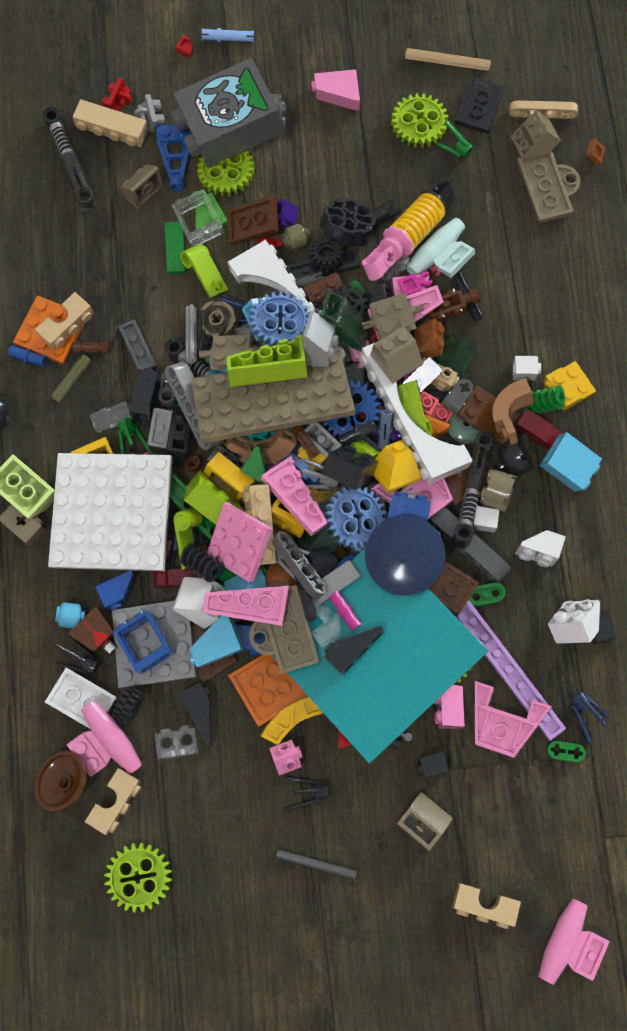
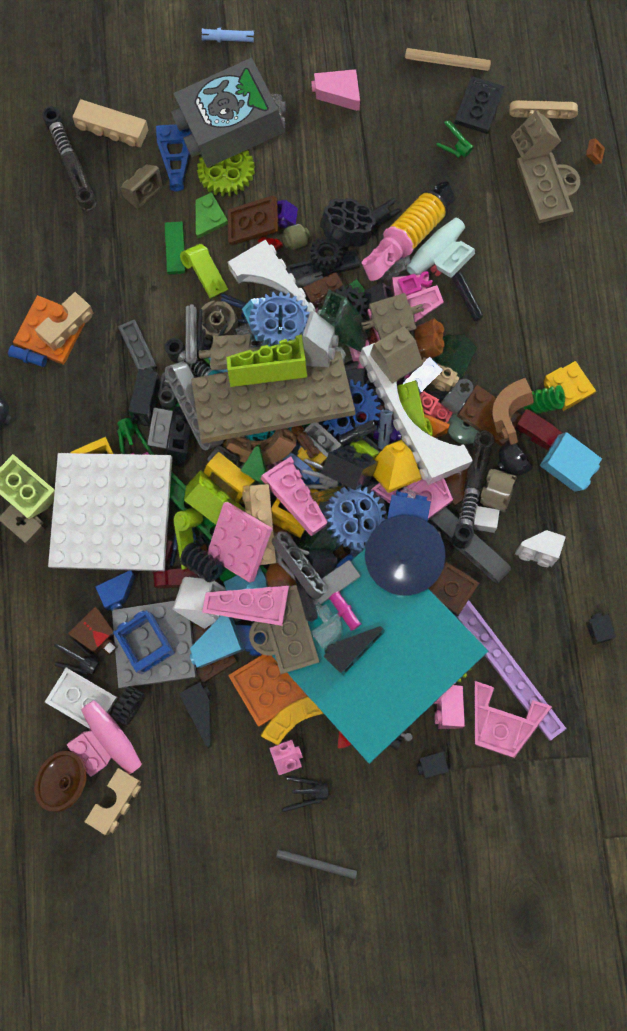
(69, 615): medium azure head -> none
(70, 378): olive axle -> none
(90, 346): reddish brown axle -> none
(108, 418): clear slope -> none
(118, 97): red hips -> none
(141, 896): lime gear -> none
(147, 112): light grey hips -> none
(177, 748): clear brick -> none
(184, 46): red tile -> none
(195, 461): reddish brown hinge -> none
(206, 232): clear window -> none
(419, 120): lime gear -> none
(424, 821): dark tan slope -> none
(454, 298): reddish brown brick -> none
(485, 594): green plate -> none
(504, 911): tan arch -> none
(526, 367): white brick -> none
(566, 747): green beam -> none
(572, 946): bright pink plate -> none
(576, 621): white slope -> none
(584, 702): dark blue plant -> none

